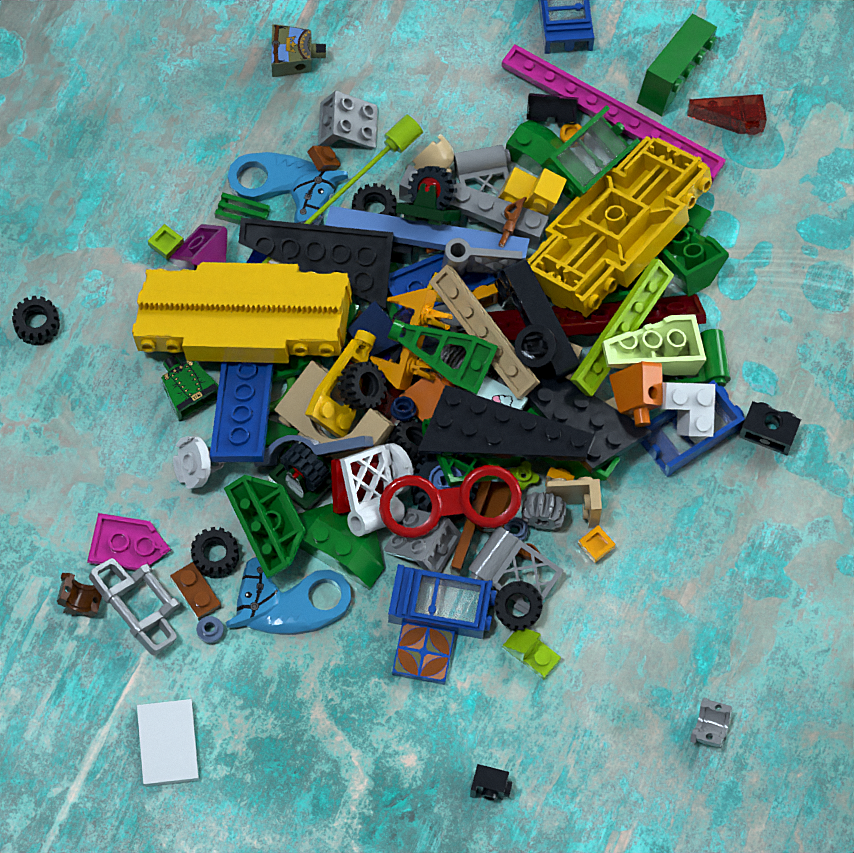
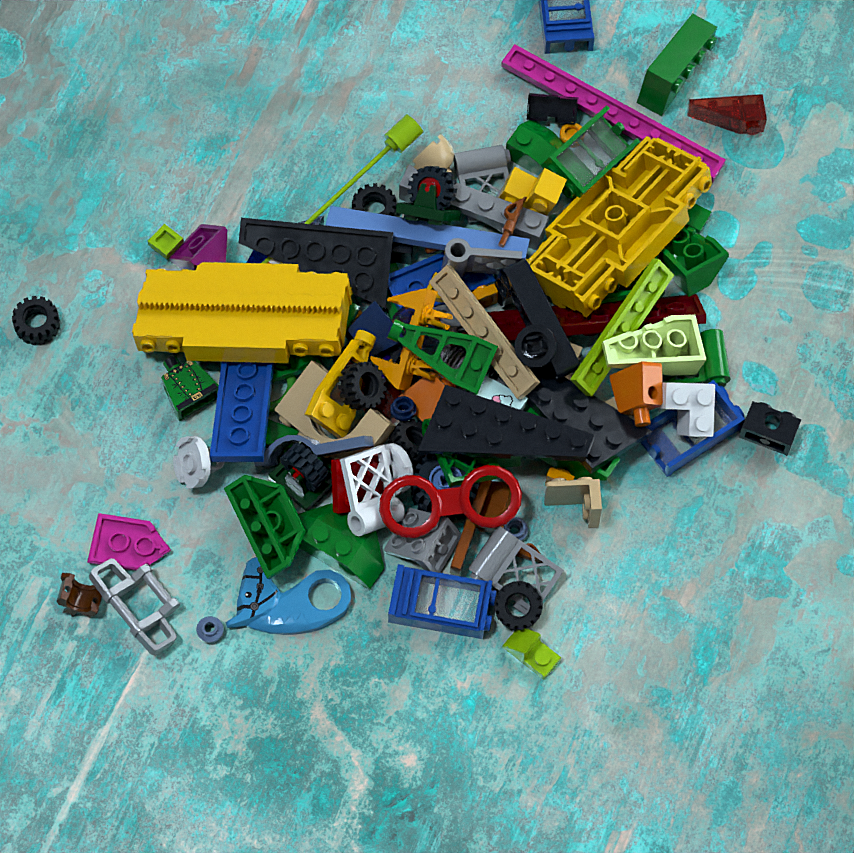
(167, 742): white tile -> none
(195, 591): dark orange plate -> none
(215, 567): black tyre -> none
(241, 208): green tile -> none
(287, 175): dark azure animal -> none
(293, 50): torso -> none
(324, 158): dark orange plate -> none
(348, 120): light grey bracket -> none
(423, 653): tile -> none
(491, 783): black brick -> none
(531, 477): lime plate -> none
(543, 510): light grey gear -> none
(596, 544): light orange plate -> none
(712, 723): light grey piece -> none

